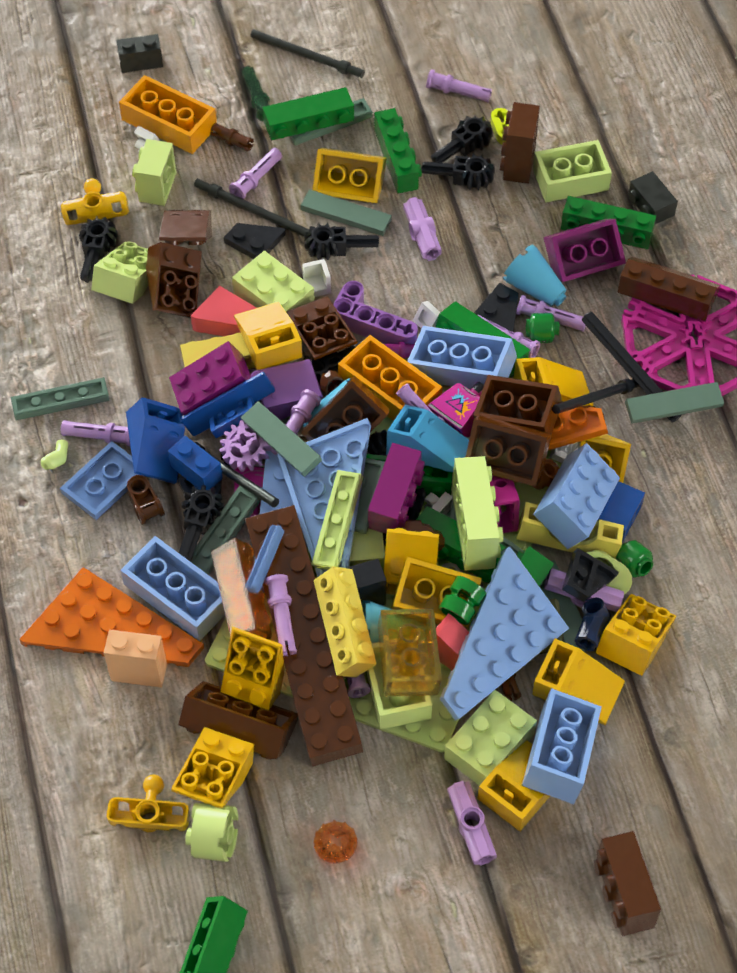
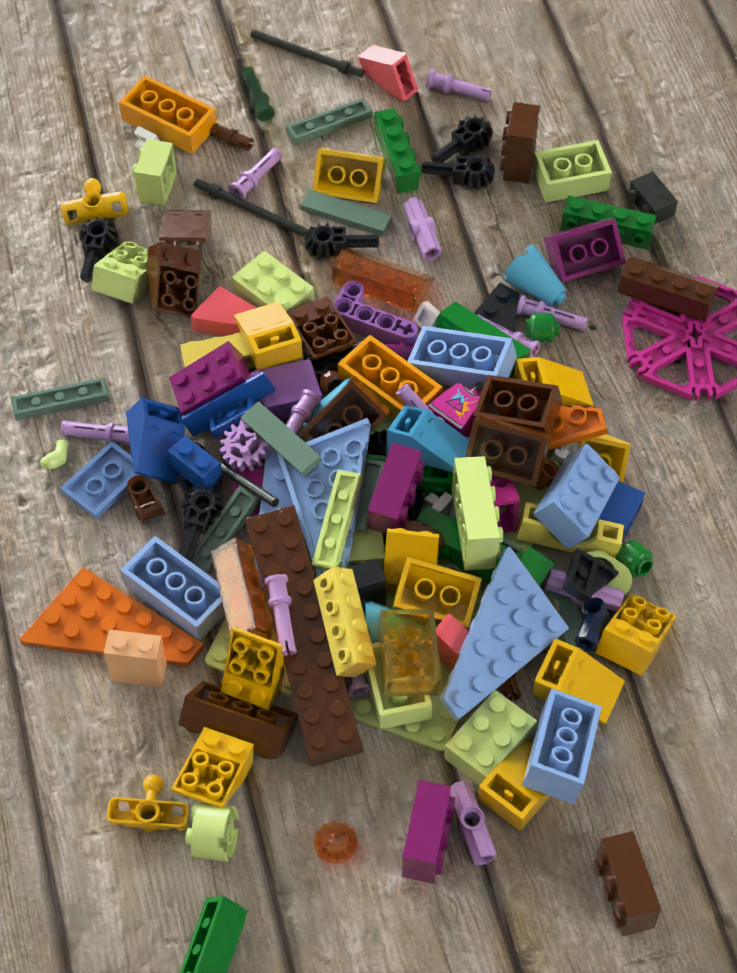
(139, 53): pearl dark grey brick -> none
(253, 238): black wing -> none
(264, 559): medium blue axle -> none
(308, 113): green brick -> none
(318, 276): white panel -> none
(382, 279): none -> clear orange slope
(390, 71): none -> coral slope
(428, 832): none -> magenta brick
(458, 607): green wheel -> none
(497, 125): neon yellow beam -> none
(622, 357): black axle -> none
(623, 387): black bar -> none
(674, 402): sand green tile -> none

